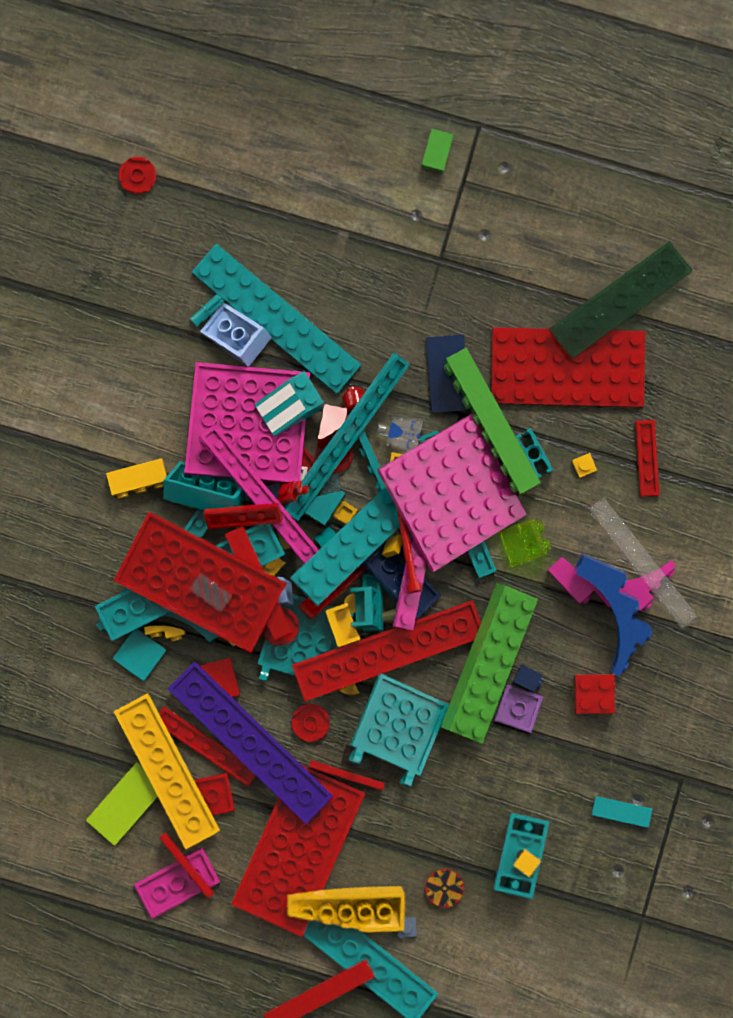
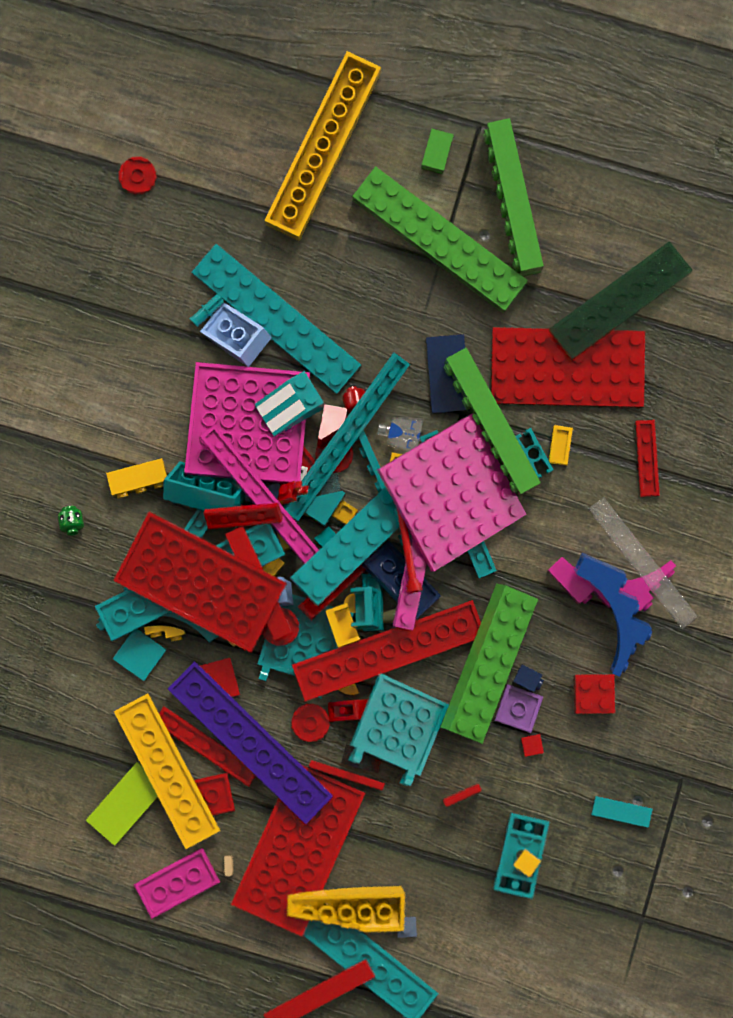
(70, 520): none -> green head
(186, 864): red tile -> none
(211, 592): clear light blue tile -> none
(228, 861): none -> tan tile
(323, 146): none -> yellow brick
(346, 710): none -> red slope
(392, 546): yellow tile -> none
(439, 240): none -> bright green brick
(444, 888): tile -> none
(465, 793): none -> red tile
(514, 197): none -> bright green brick
(525, 542): clear neon green plate -> none
(532, 745): none -> red tile
(560, 445): none -> yellow tile
(584, 465): yellow plate -> none

